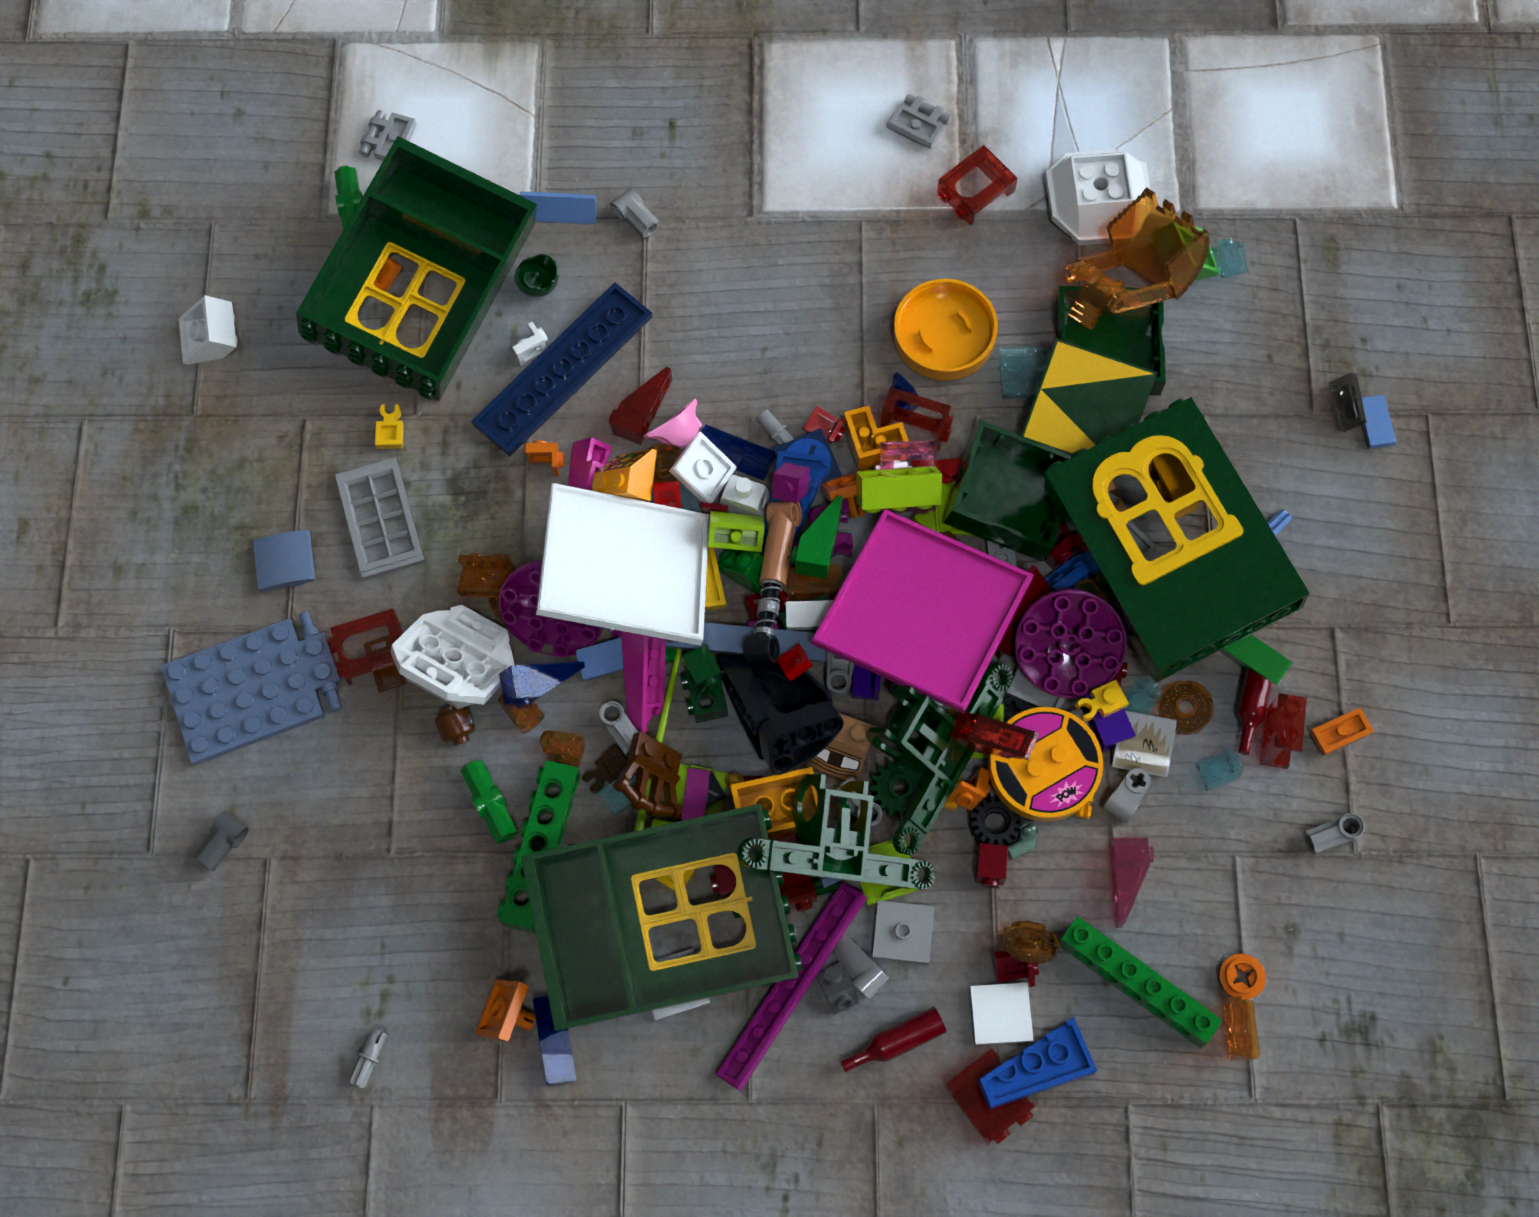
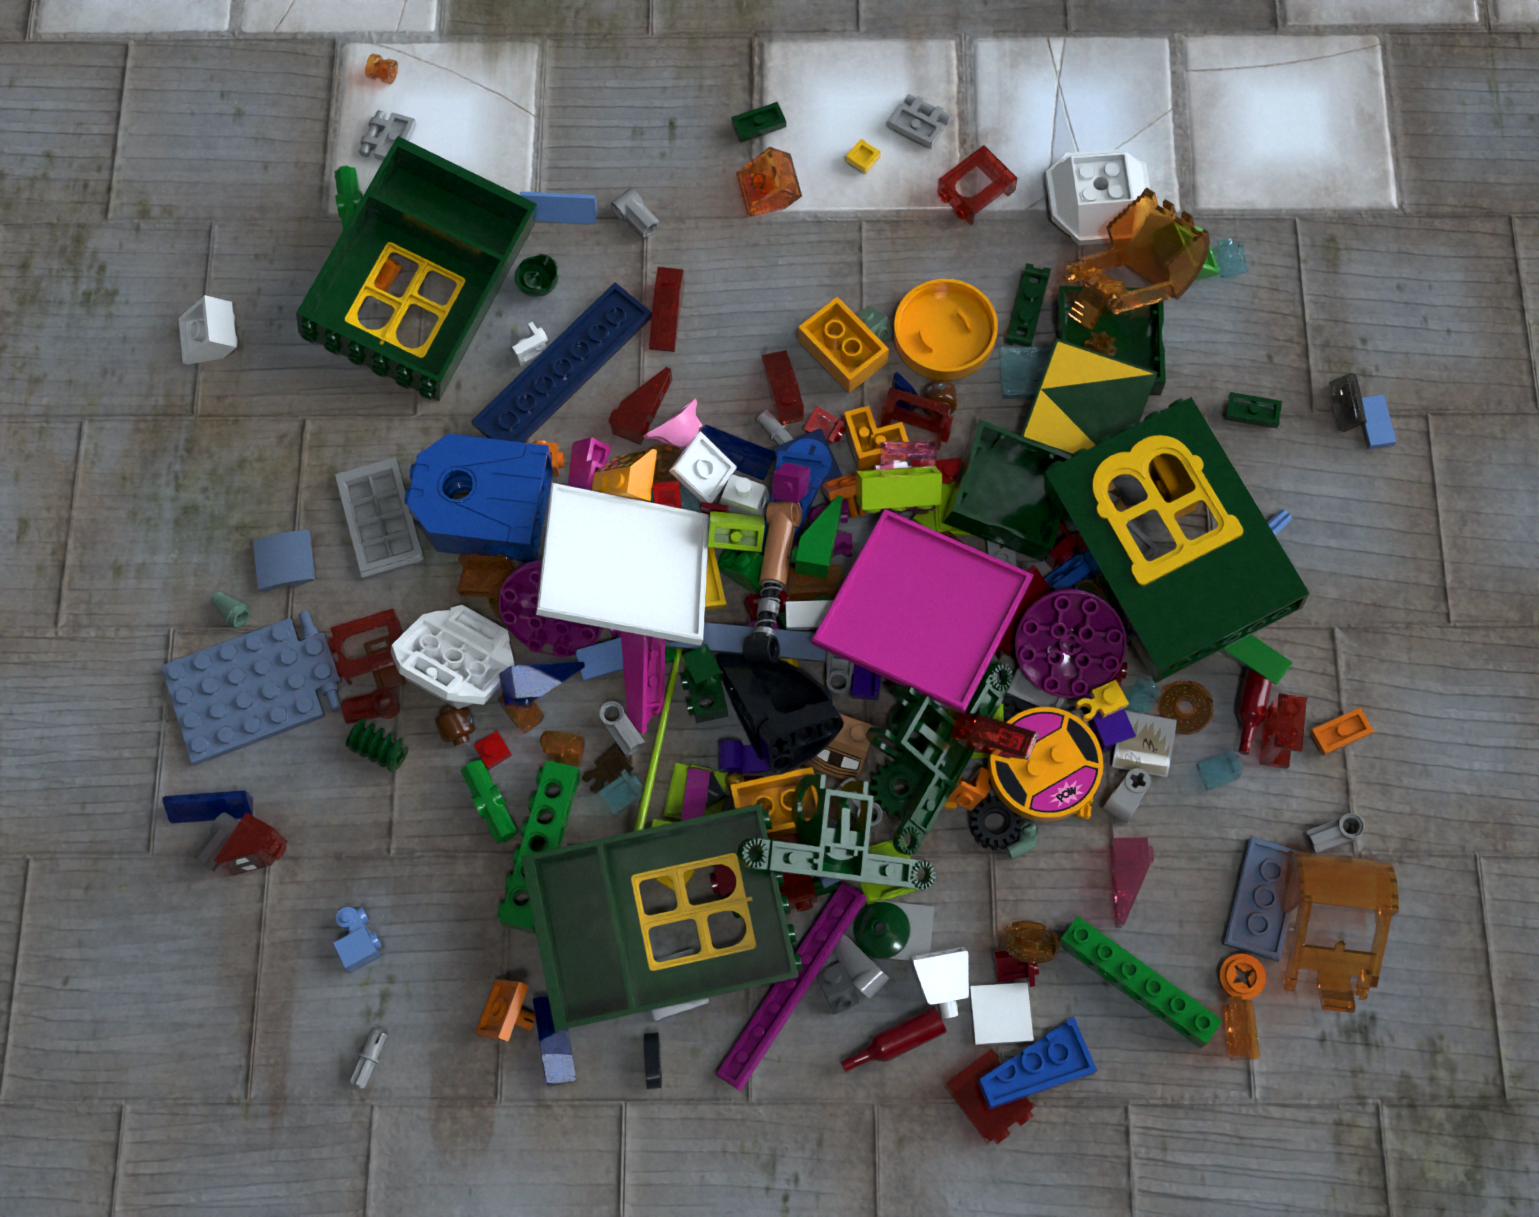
(207, 806): none -> clear blue slope
(232, 610): none -> sand green cone
(251, 847): none -> clear red slope
(359, 945): none -> medium blue brick
(369, 706): none -> clear red piece
(376, 746): none -> dark green piece
(380, 68): none -> clear orange wheel
(390, 431): yellow plate -> none
(492, 750): none -> red plate
(505, 500): none -> blue piece
(652, 1060): none -> black beam
(661, 765): reddish brown plate -> none
(666, 308): none -> clear red slope
(739, 758): none -> dark purple panel
(759, 122): none -> dark green plate
(769, 182): none -> clear orange slope
(783, 387): none -> clear red slope
(794, 662): red plate -> none
(843, 344): none -> light orange brick
(863, 156): none -> yellow plate
(877, 323): none -> sand green bracket
(891, 939): none -> dark green dish
(942, 392): none -> reddish brown head
(943, 978): none -> white torso
(991, 865): dark red brick -> none
(1028, 306): none -> dark green plate
(1101, 343): none -> clear orange gear
(1253, 410): none -> dark green plate
(1257, 912): none -> sand blue tile
(1344, 884): none -> clear orange piece

